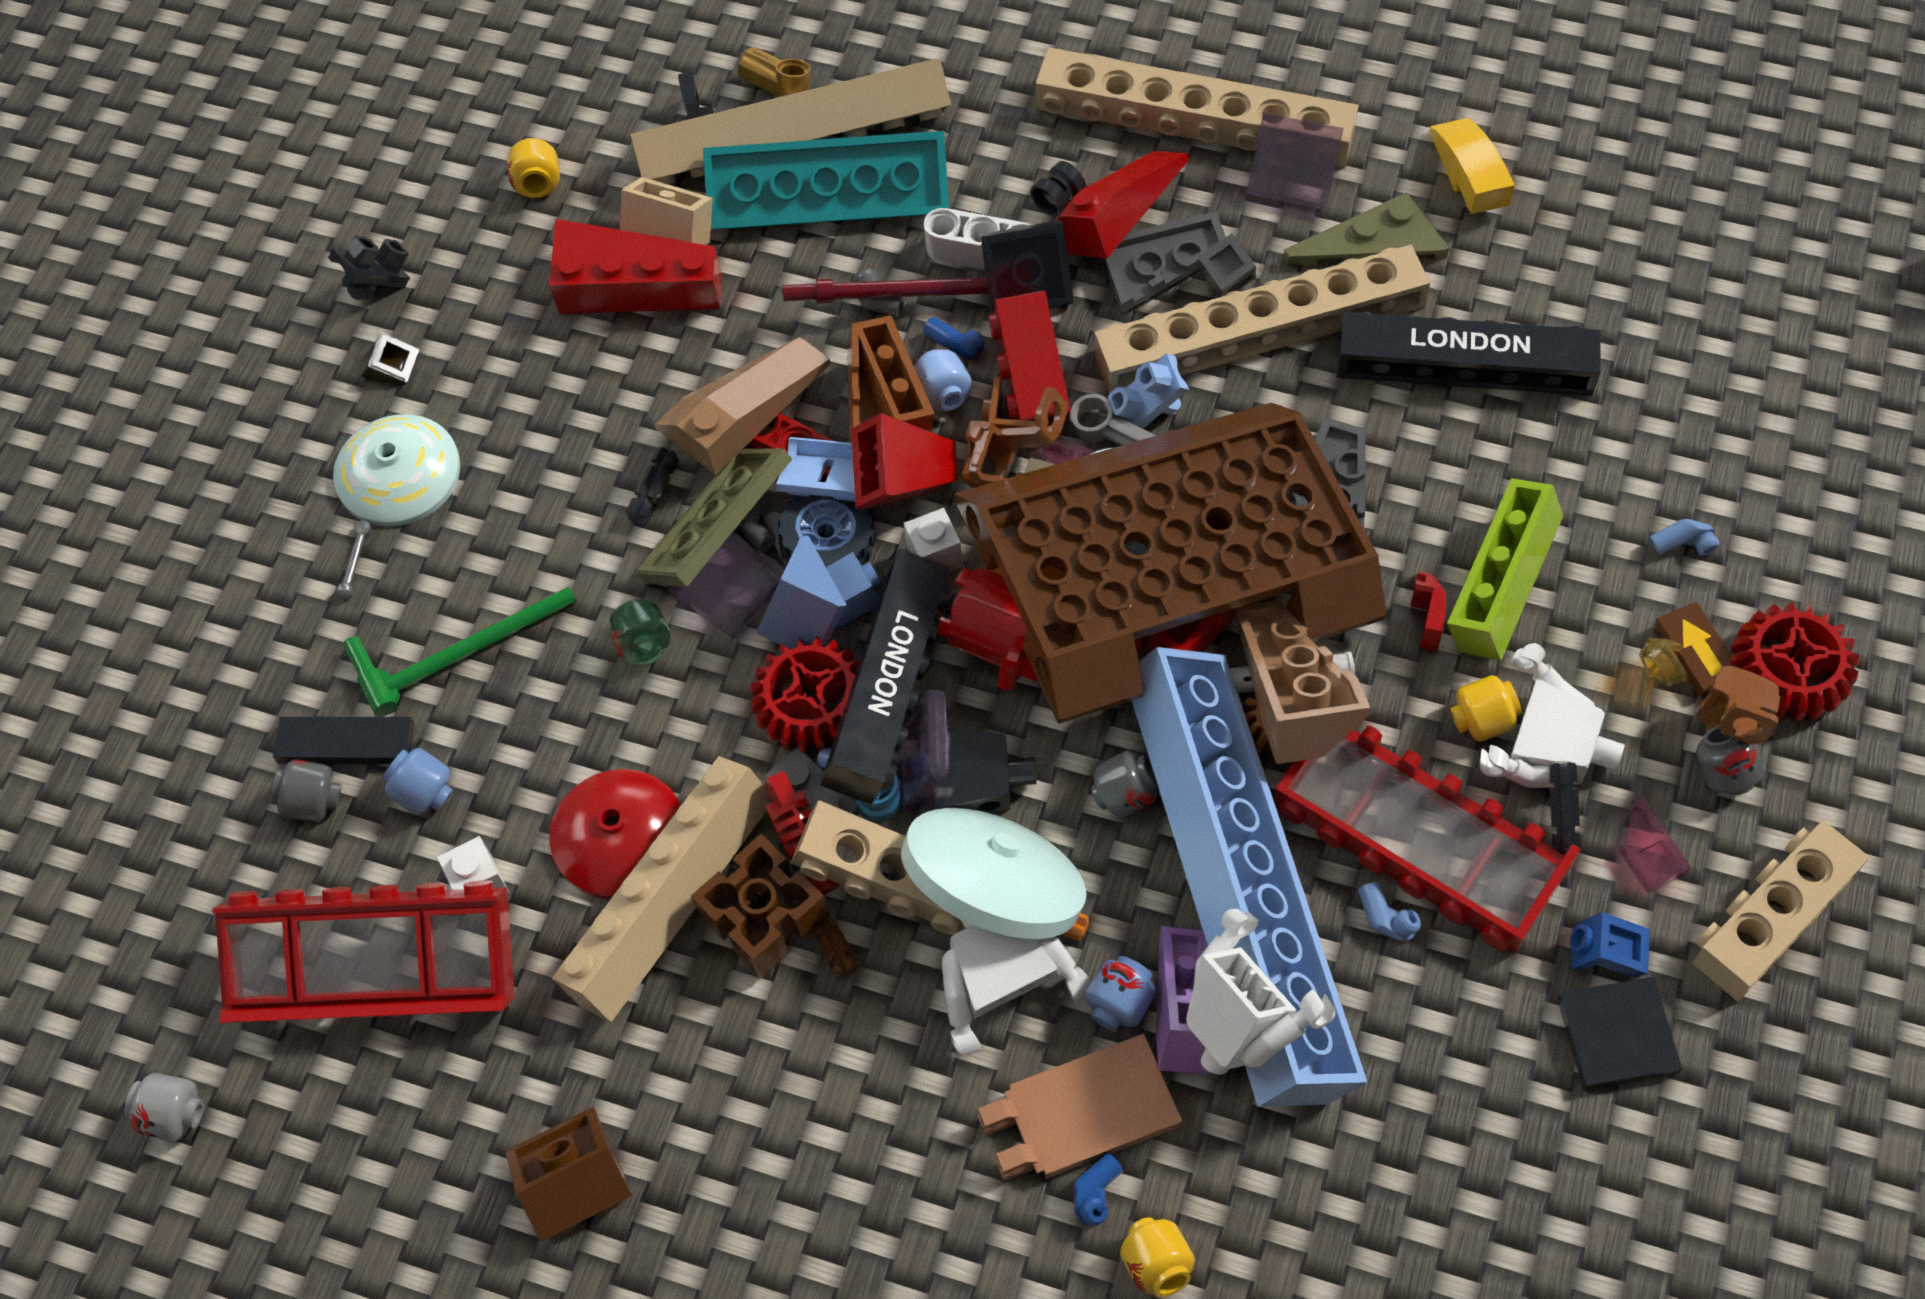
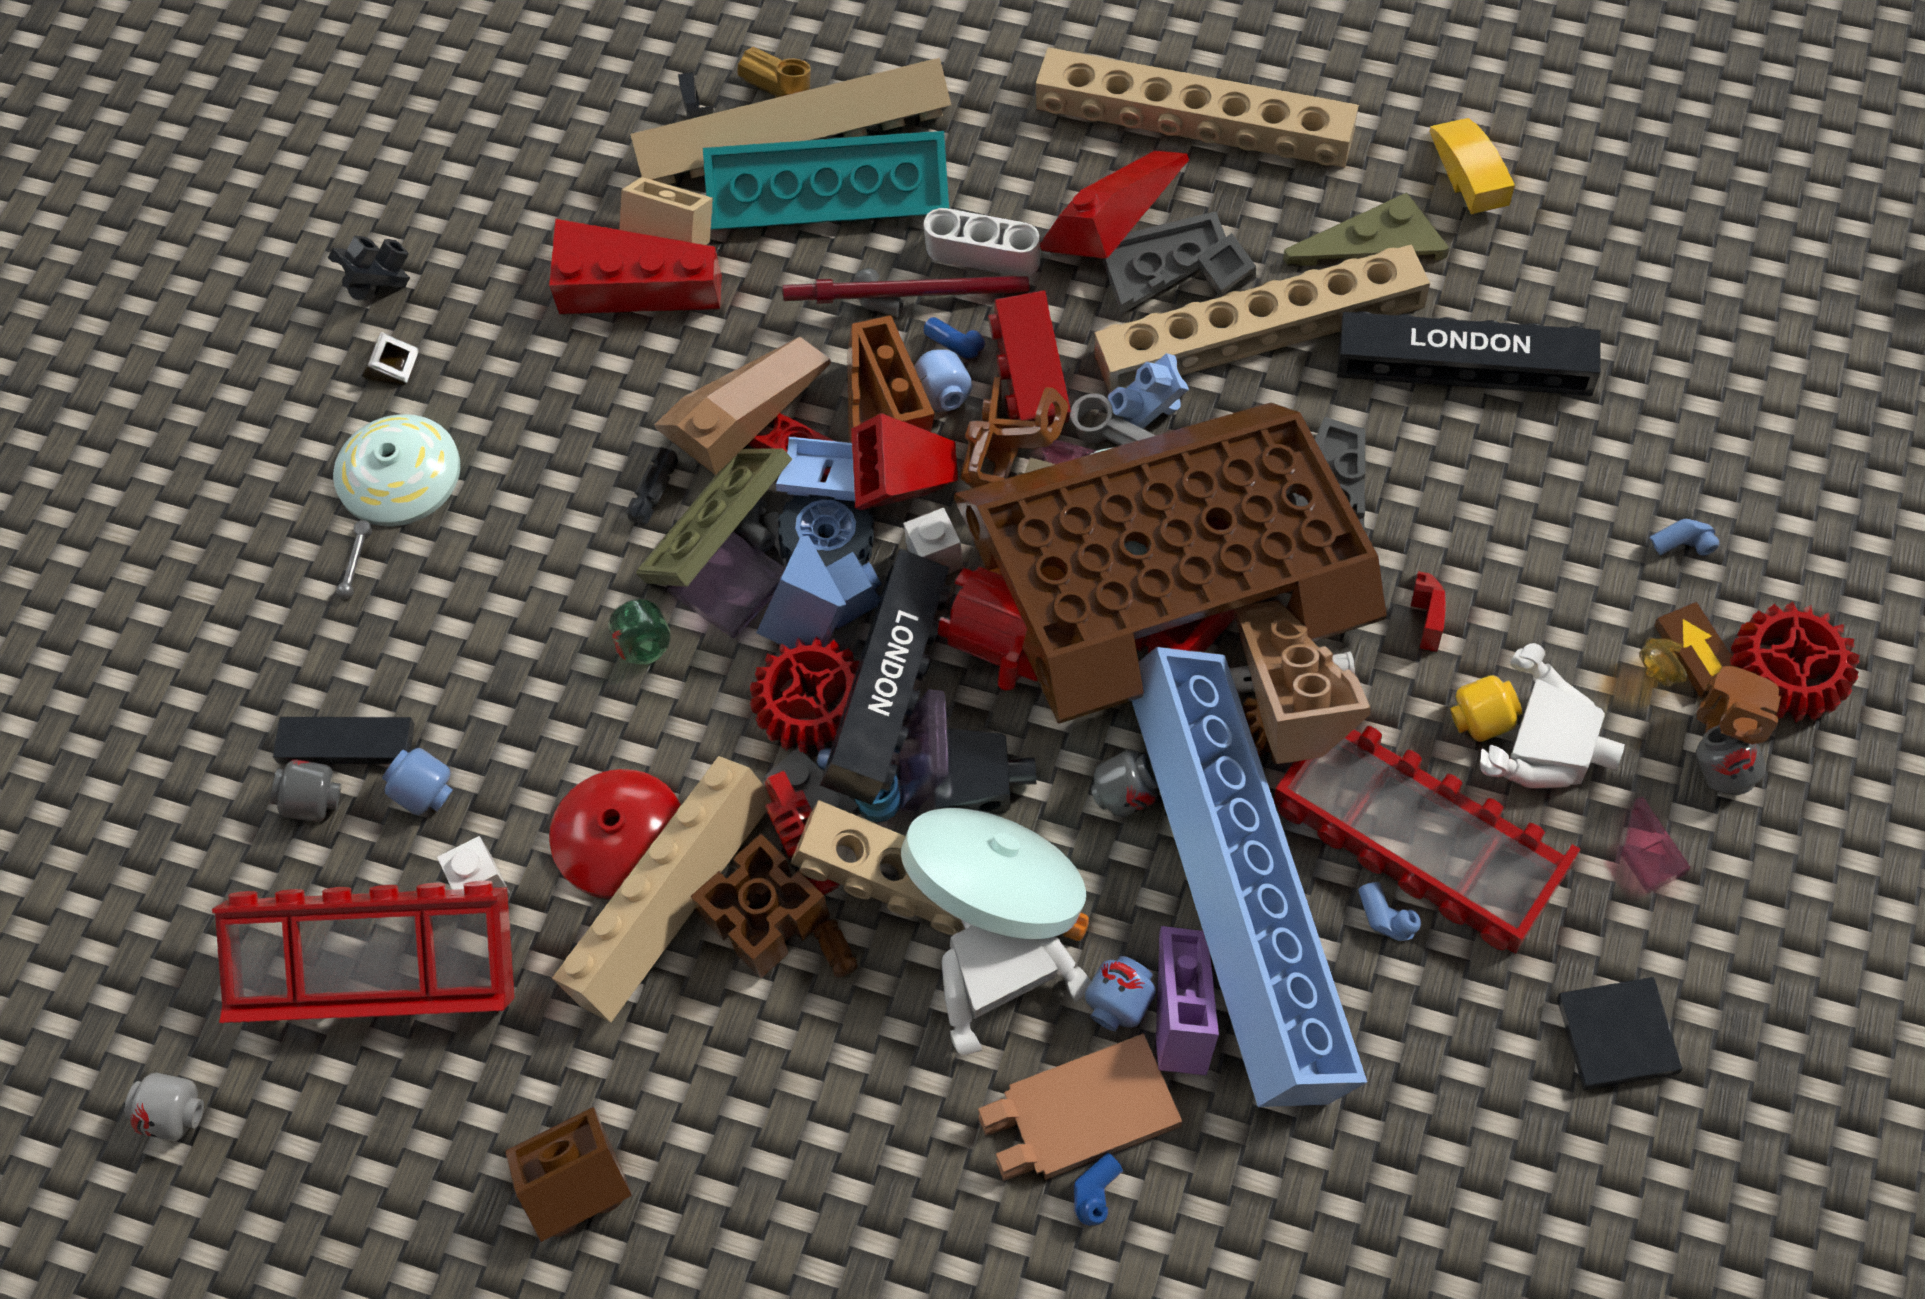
(382, 689): green bar -> none
(533, 168): yellow head -> none
(1027, 262): black tile -> none
(1056, 190): black wheel -> none
(1157, 1257): yellow head -> none
(1239, 1009): white torso -> none
(1295, 161): tile -> none
(1505, 569): lime brick -> none
(1564, 805): black axle -> none
(1610, 944): blue bracket -> none
(1739, 966): tan brick -> none

